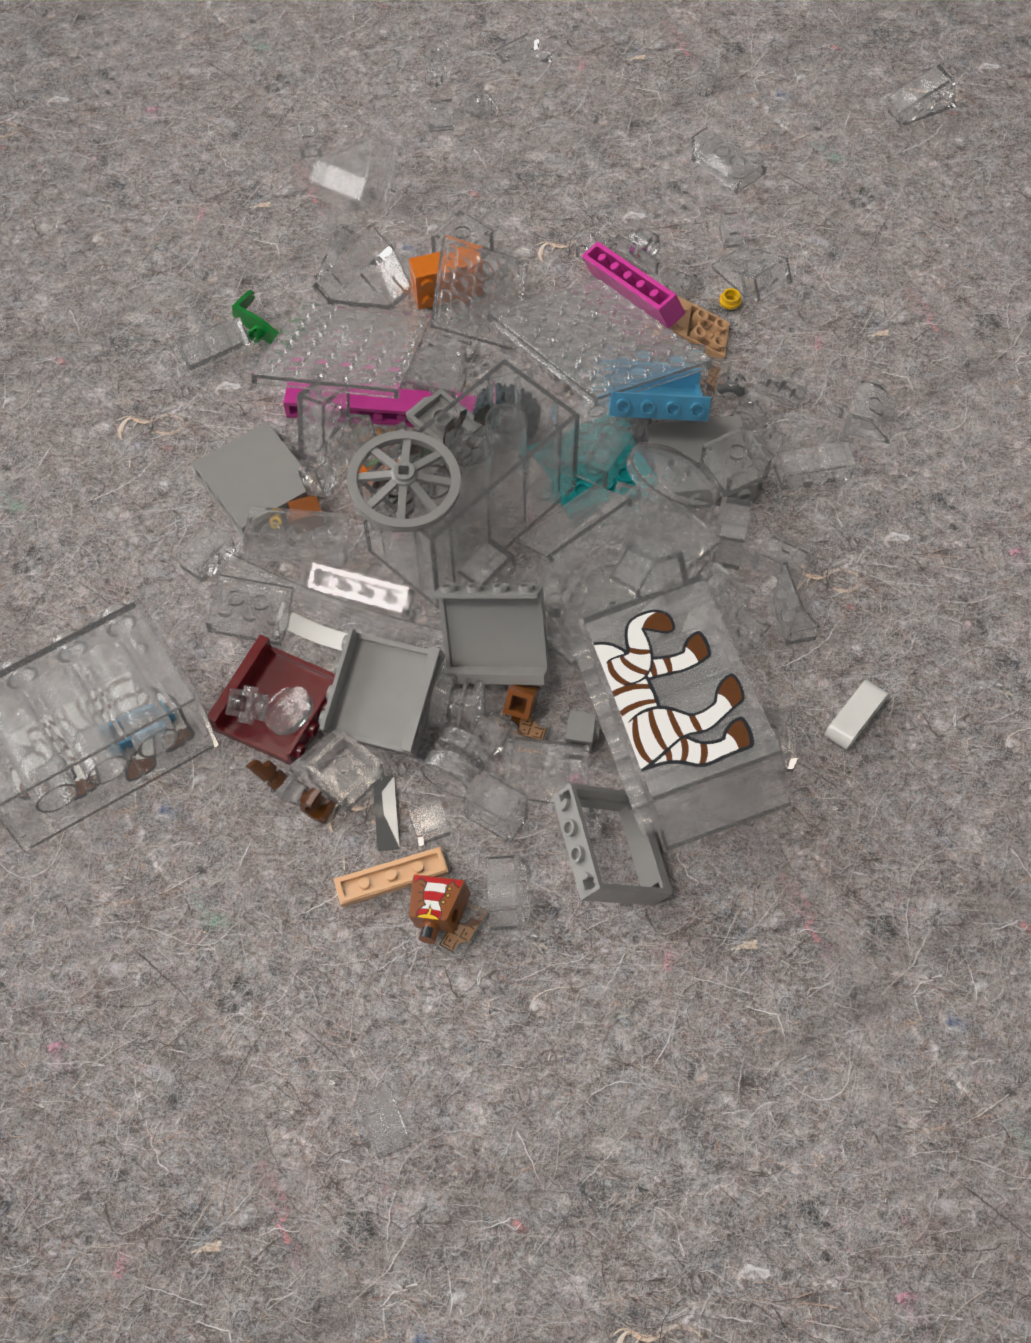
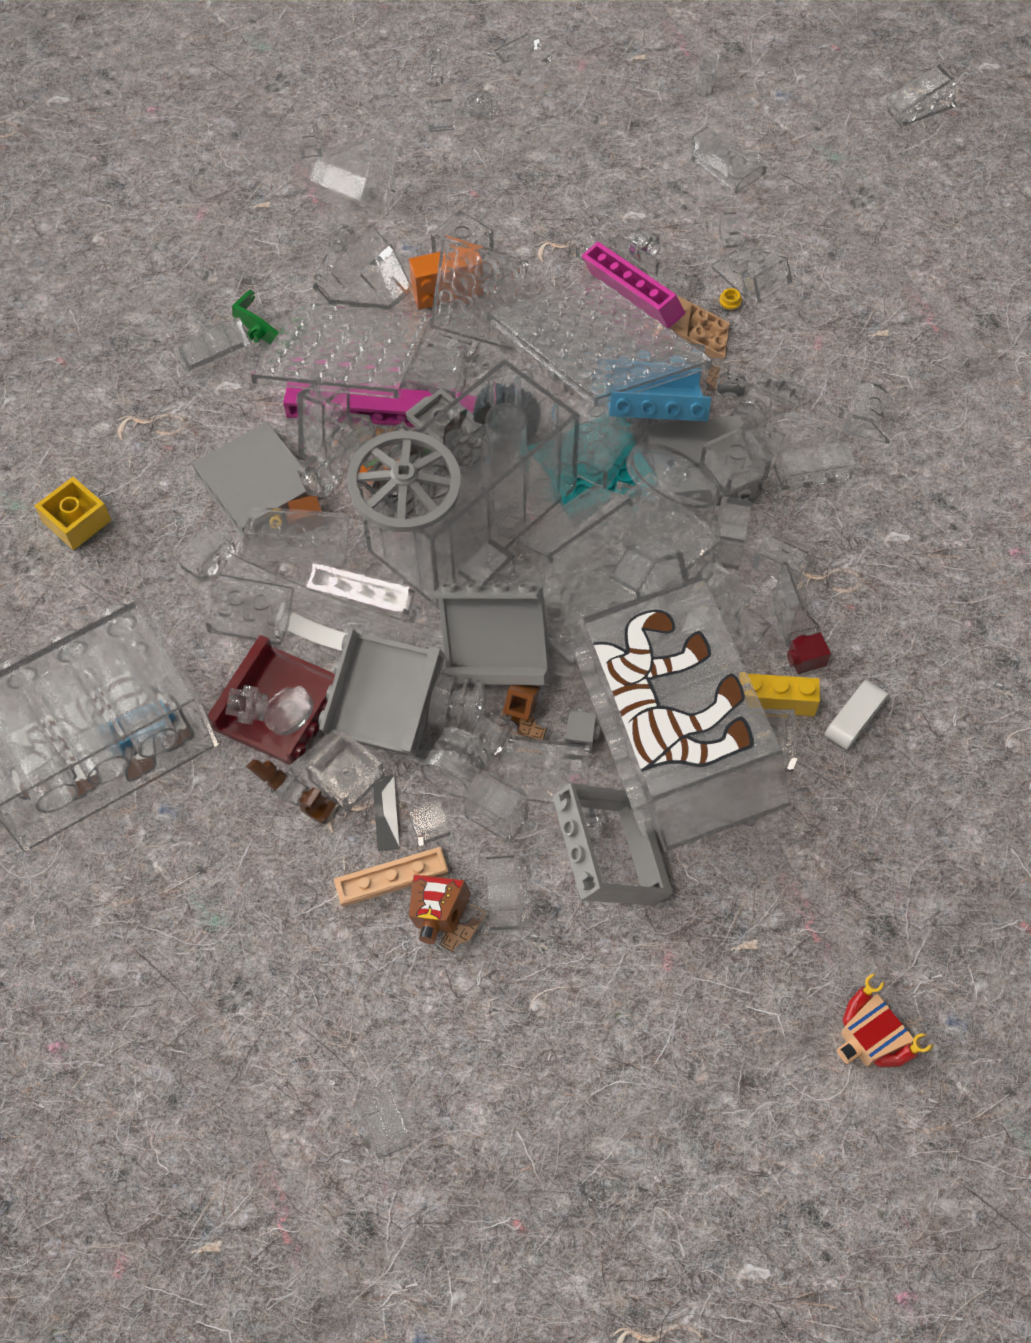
(73, 513): none -> yellow brick
(787, 692): none -> yellow brick
(808, 653): none -> dark red brick
(875, 1032): none -> torso

